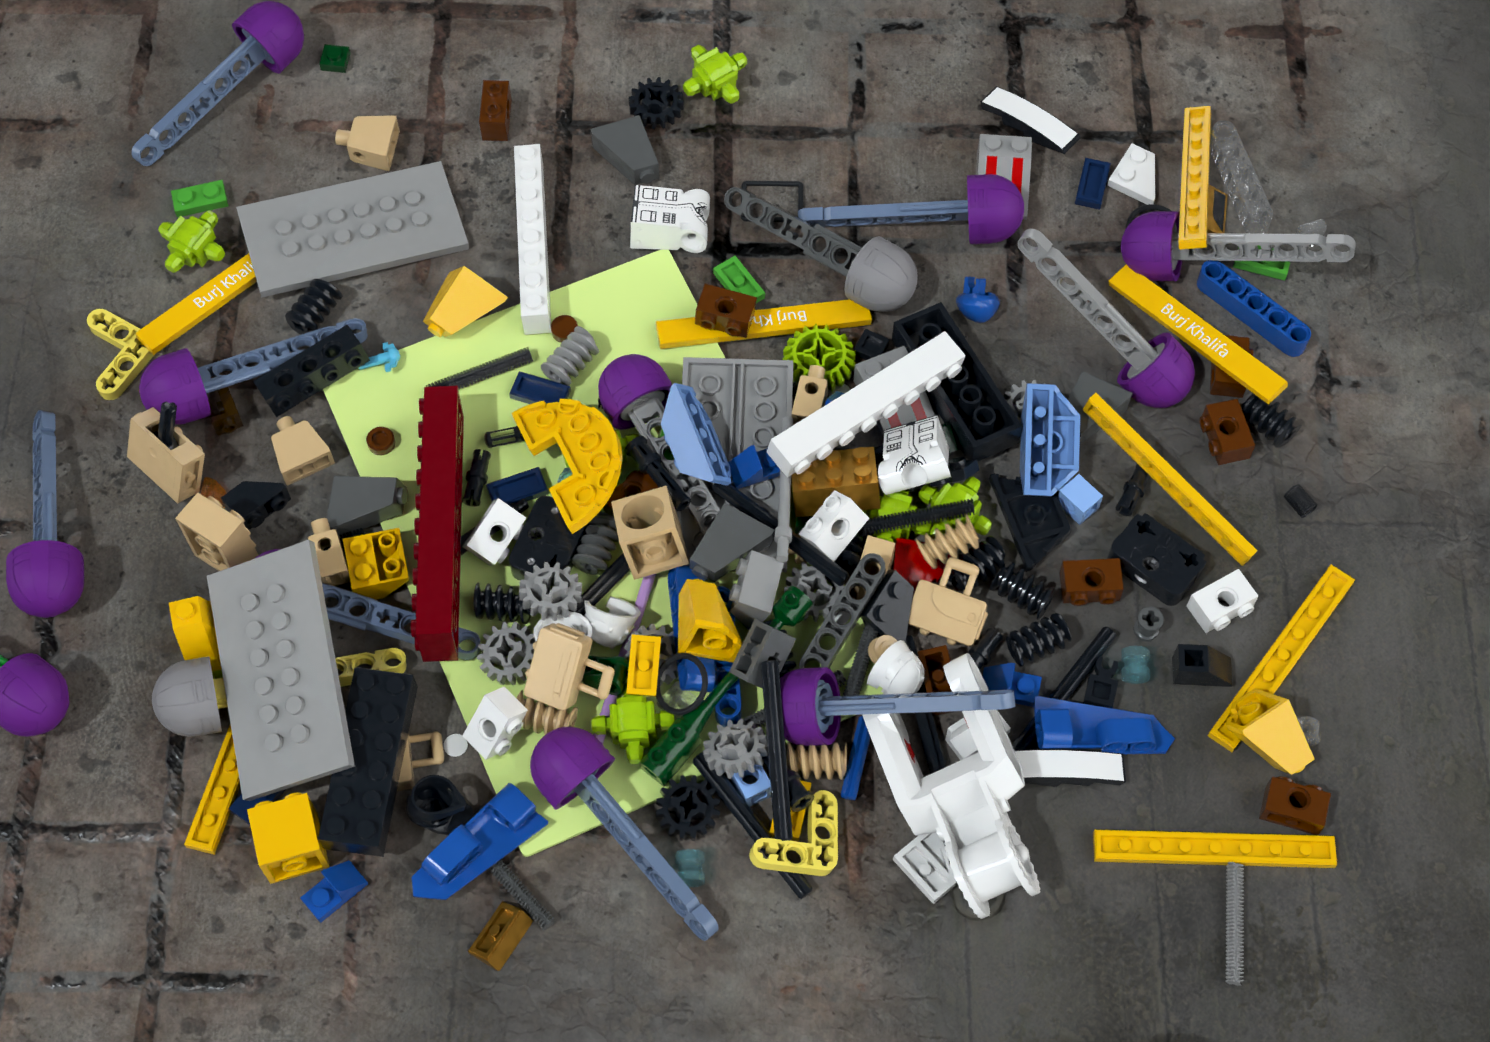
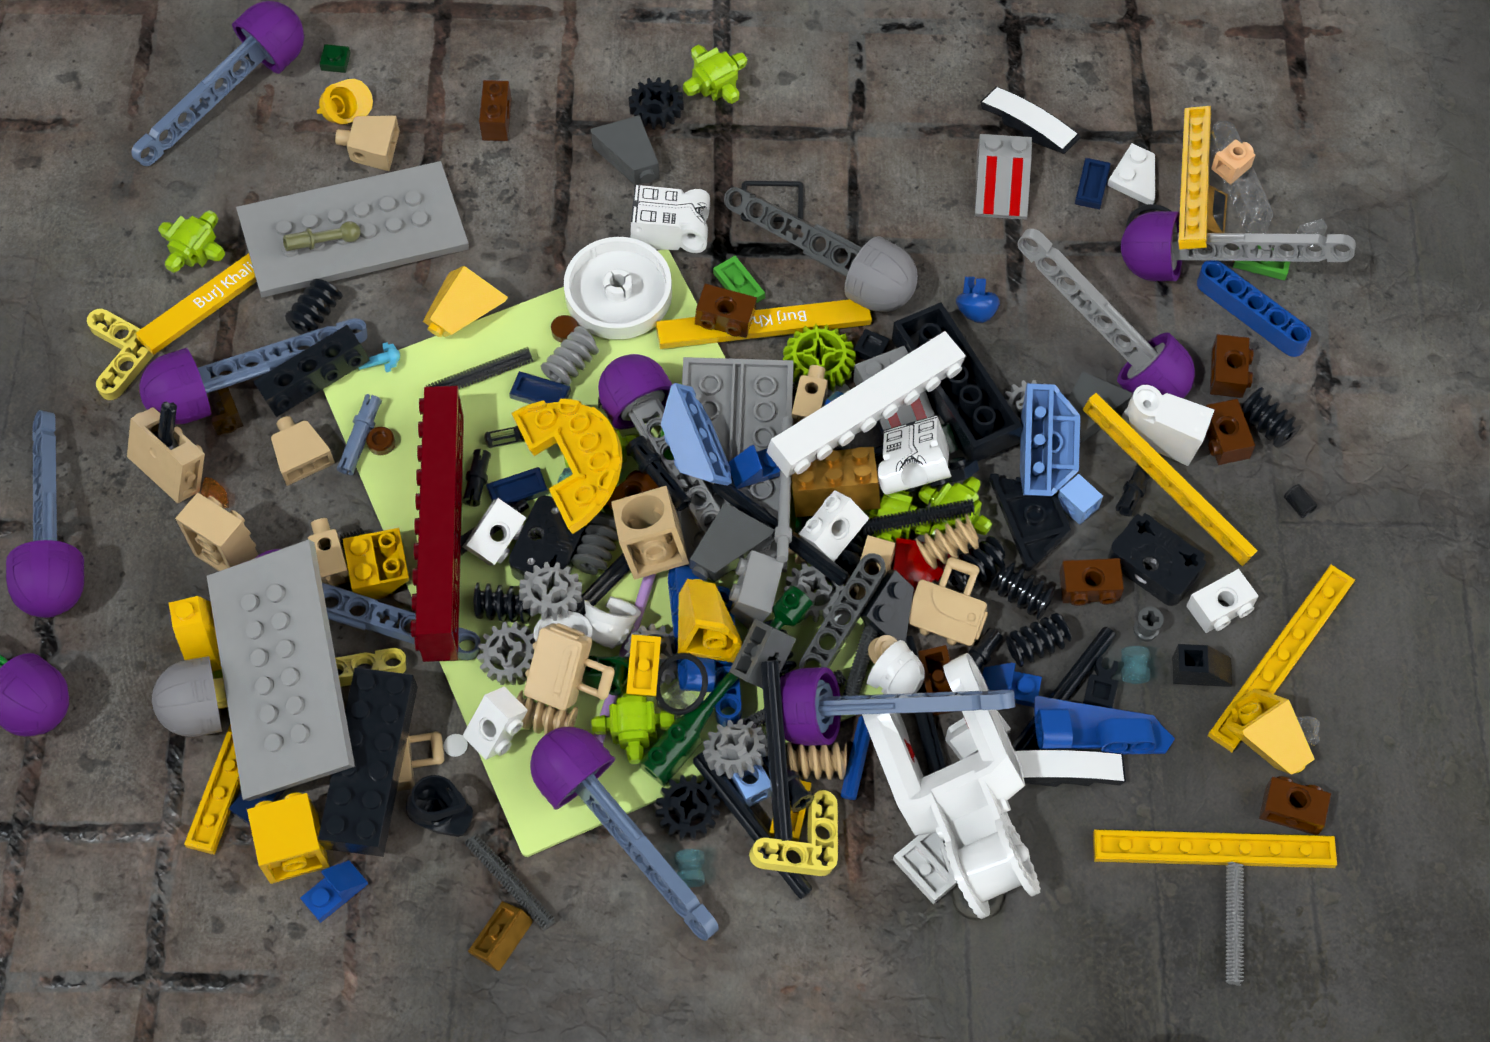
(199, 198): bright green plate -> none
(256, 501): black slope -> none
(345, 101): none -> yellow piece
(348, 232): none -> olive pin
(362, 425): none -> sand blue pin
(364, 502): dark grey slope -> none
(478, 845): blue panel -> none
(532, 240): white brick -> none
(596, 294): none -> white piece
(992, 211): piece -> none
(1168, 422): none -> white piece
(1199, 334): yellow tile -> none
(1233, 161): none -> light nougat brick

